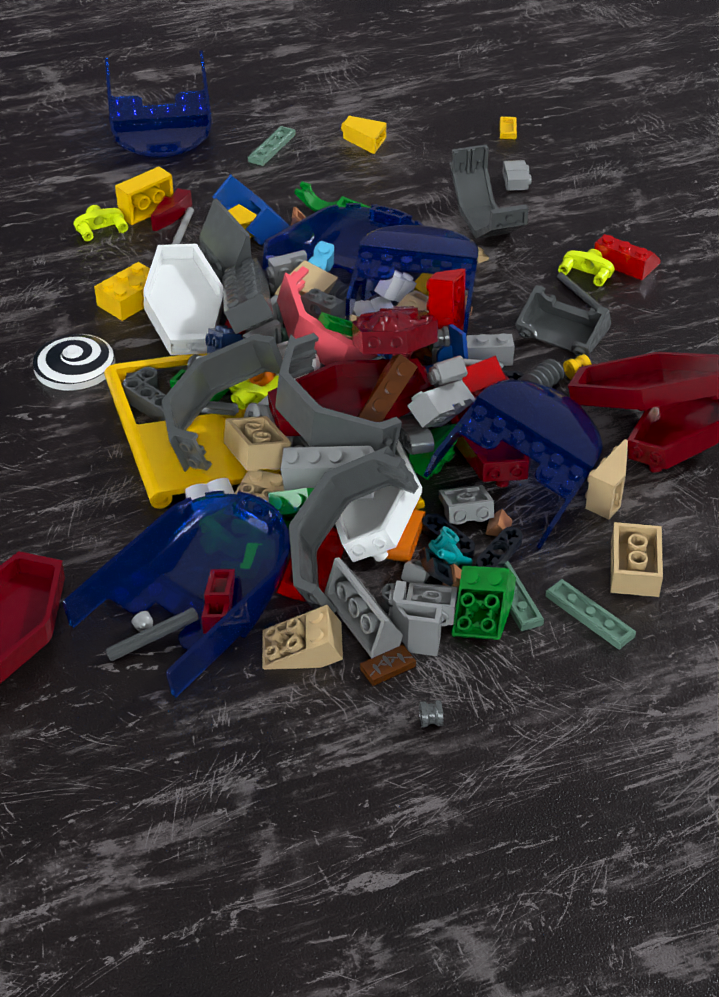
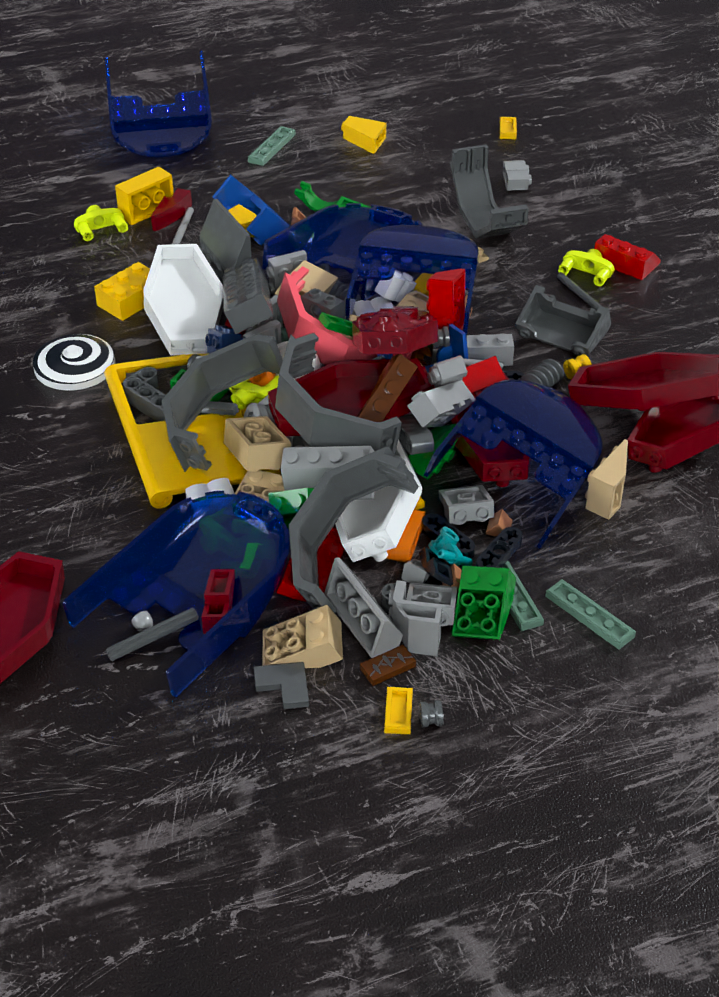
(288, 678): none -> dark grey tile
(323, 256): medium azure brick -> none
(398, 710): none -> yellow tile
(636, 559): tan brick -> none

